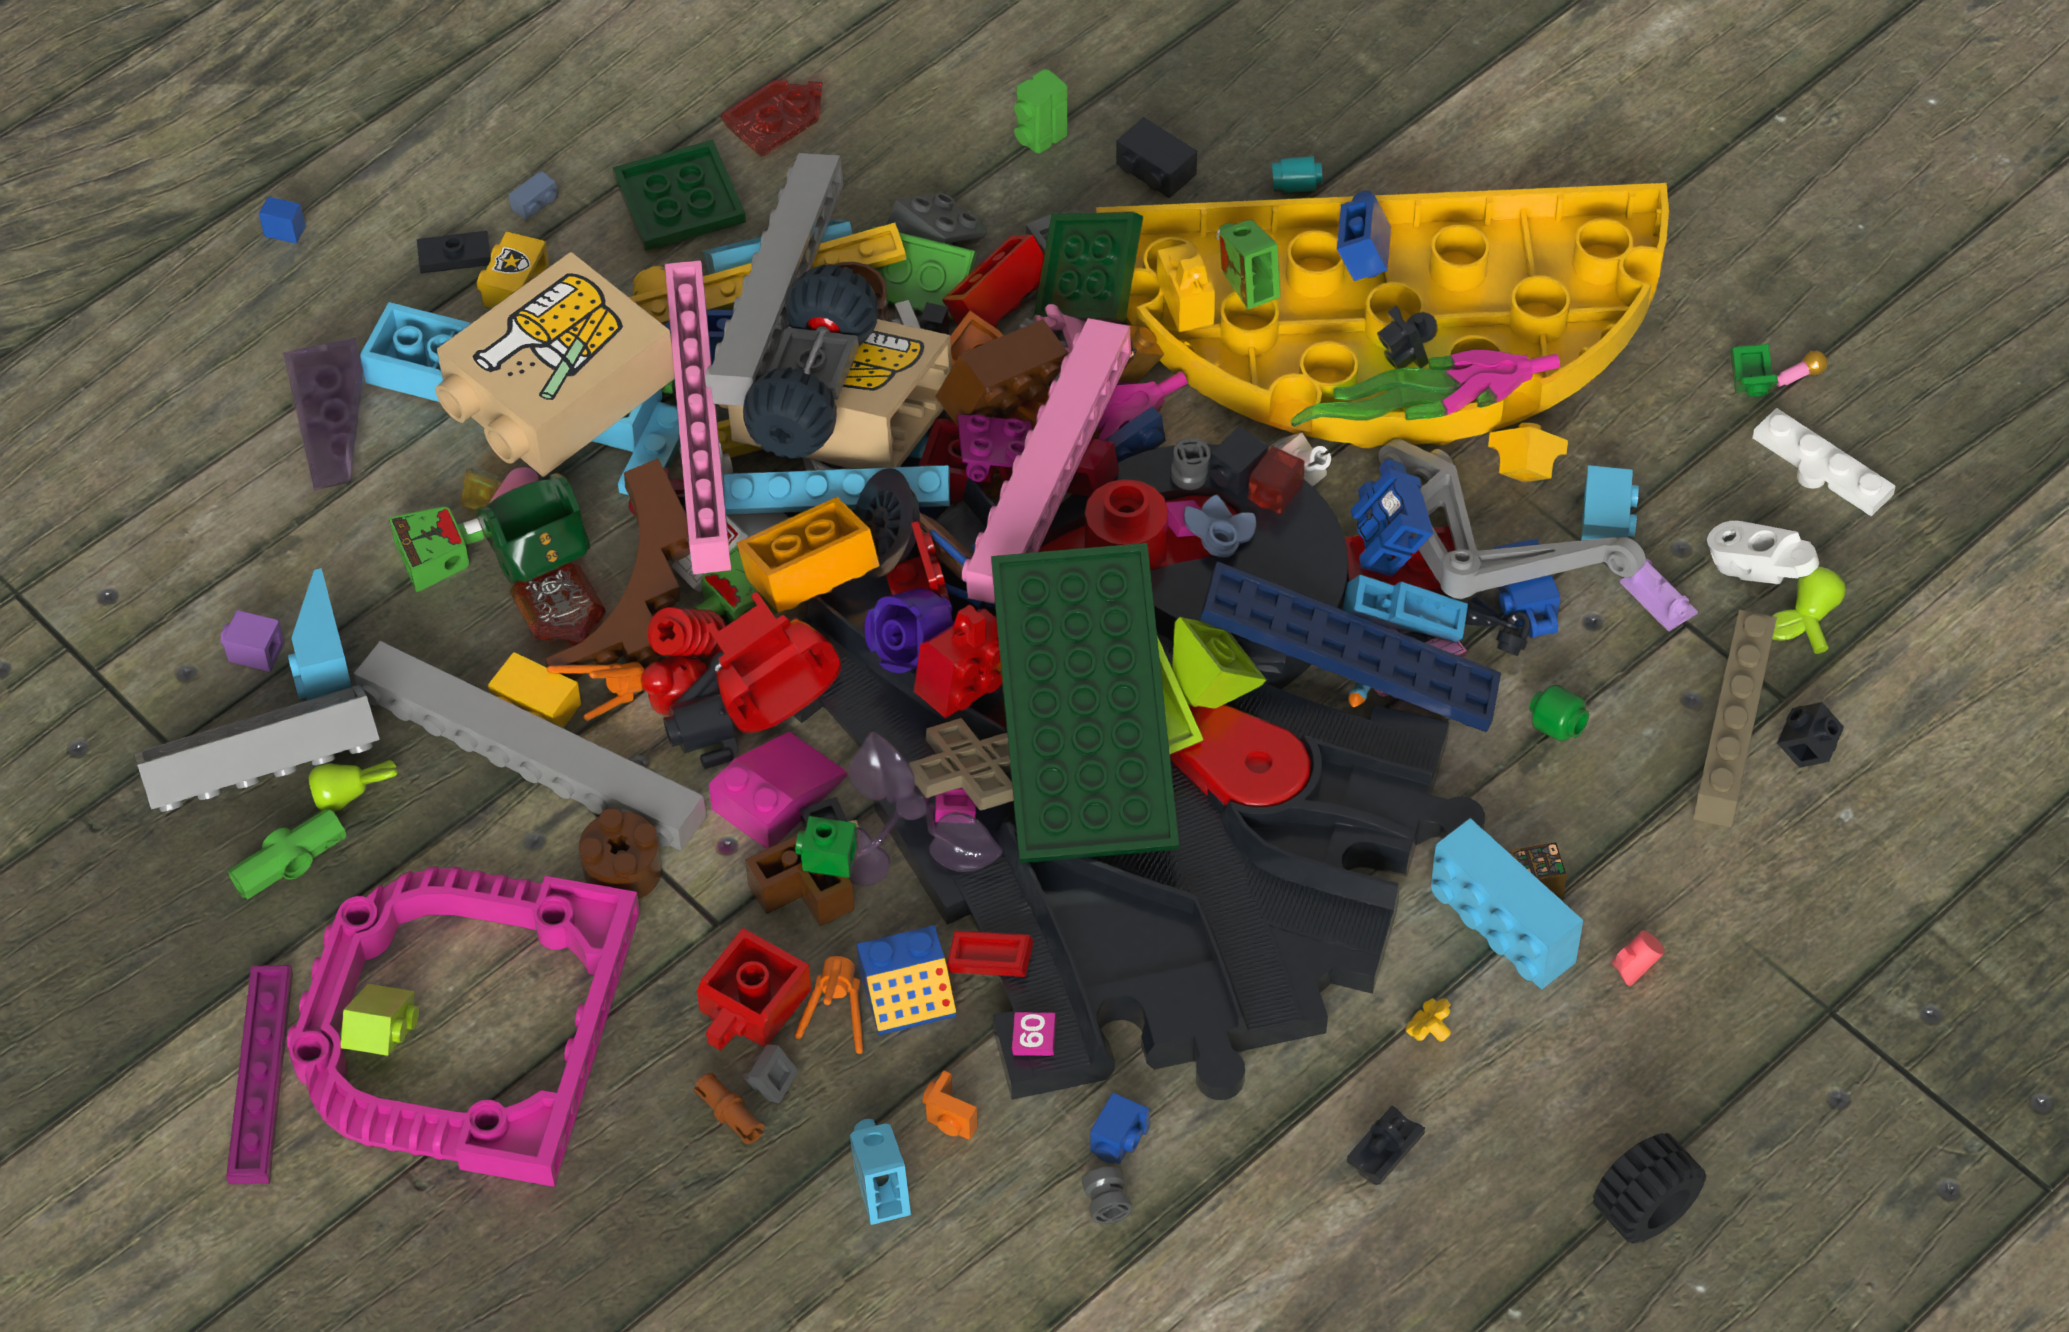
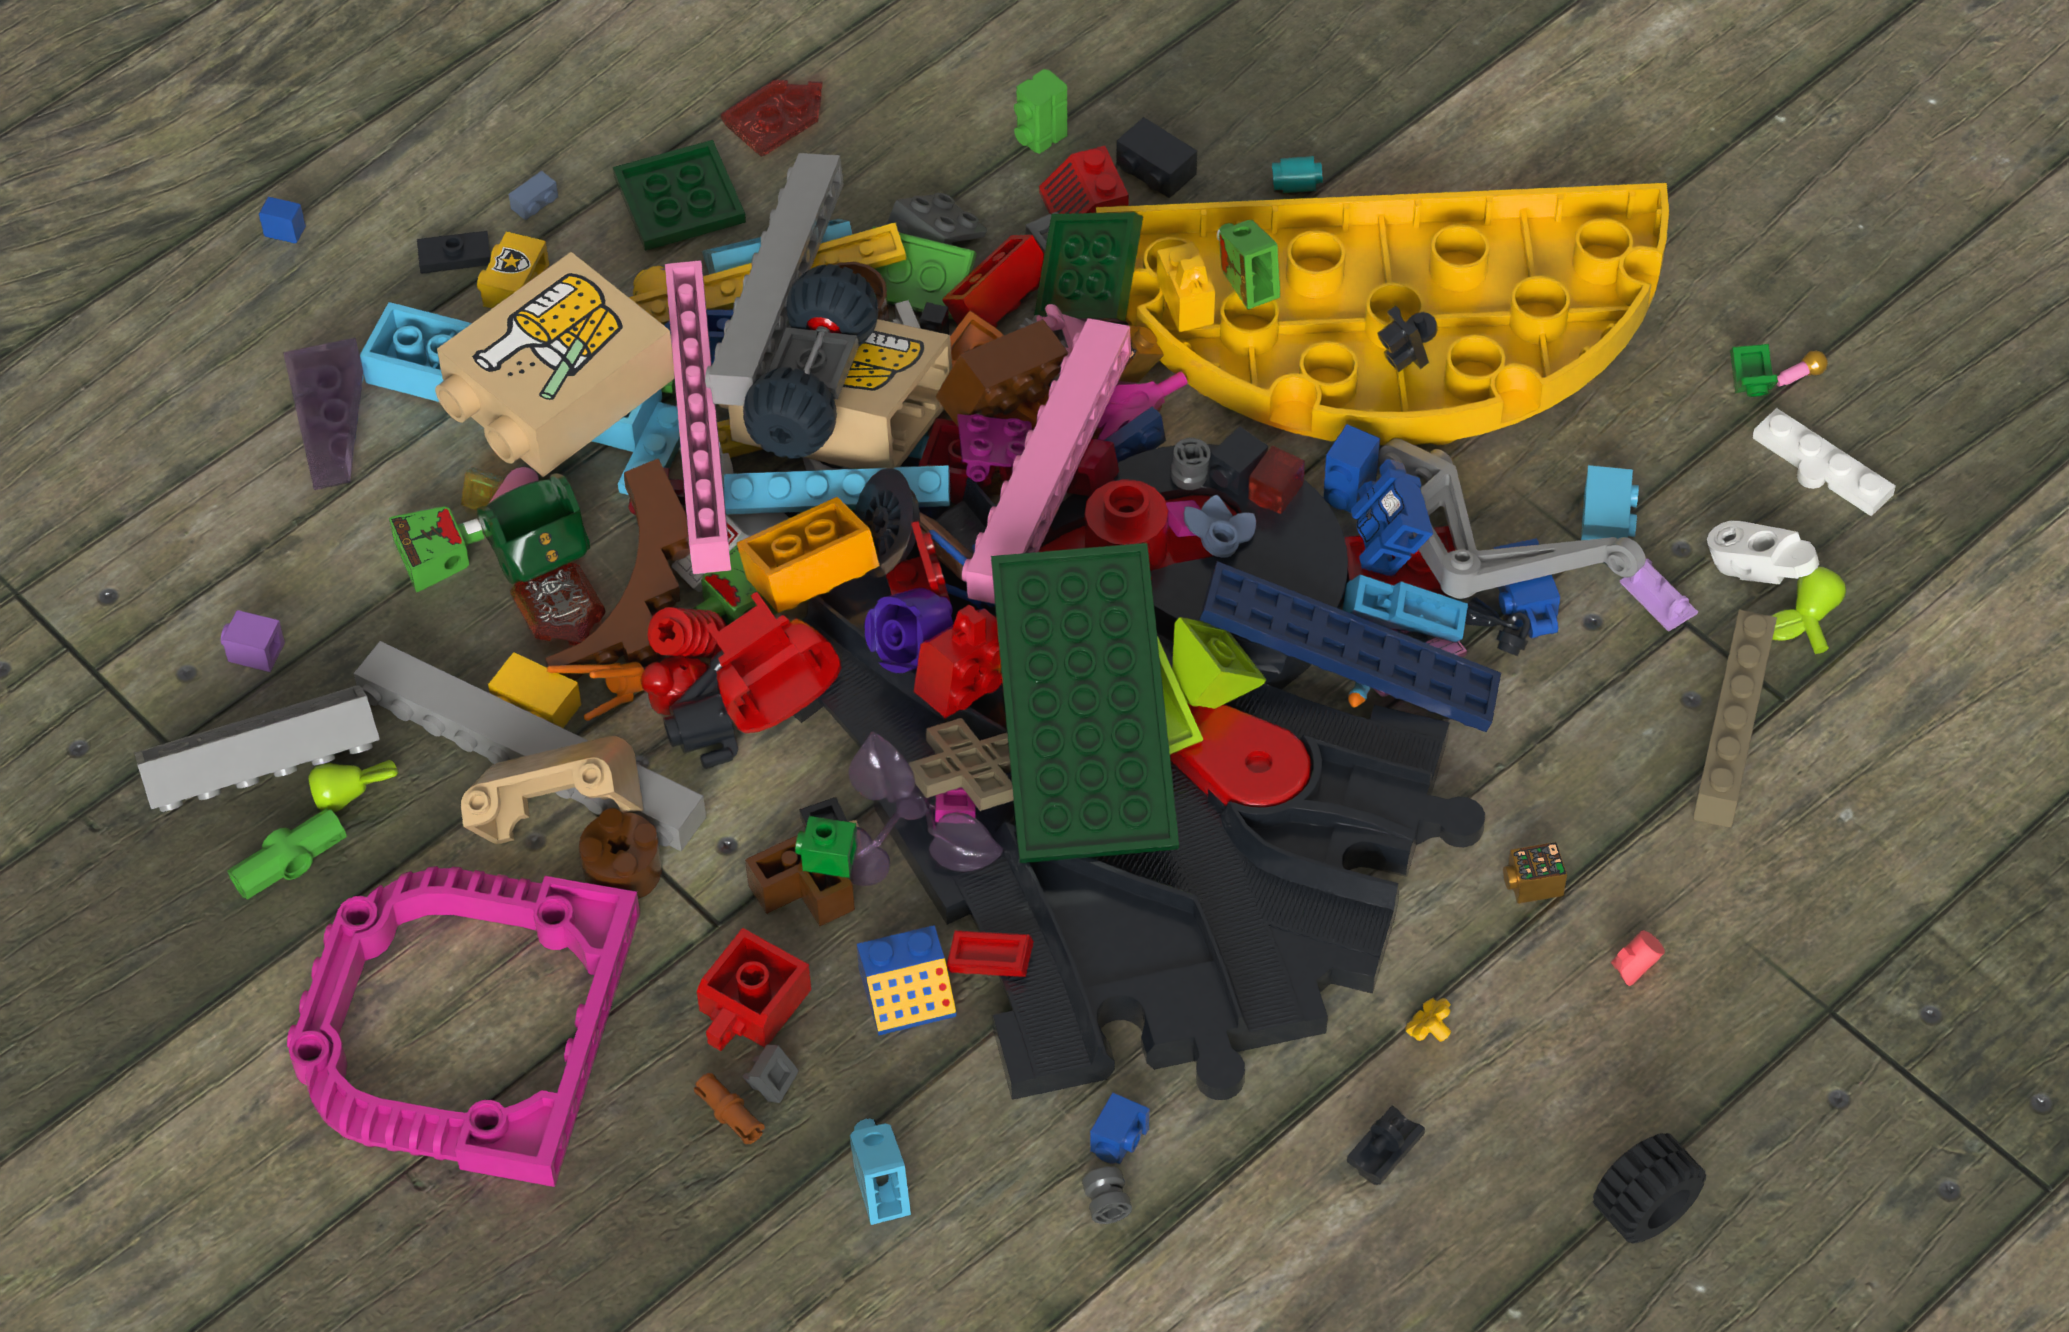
(259, 1075): magenta tile -> none
(318, 656): medium azure slope -> none
(378, 1019): lime brick -> none
(594, 767): none -> tan windscreen
(770, 785): dark pink slope -> none
(836, 982): orange plant -> none
(947, 1112): orange bracket -> none
(1034, 1034): dark pink tile -> none
(1084, 183): none -> red slope
(1315, 463): white bracket -> none
(1349, 465): none -> blue piece
(1364, 236): blue brick -> none
(1441, 389): clear neon green piece -> none
(1506, 904): medium azure brick -> none
(1527, 451): yellow brick -> none
(1559, 713): green head -> none
(1810, 734): black brick -> none

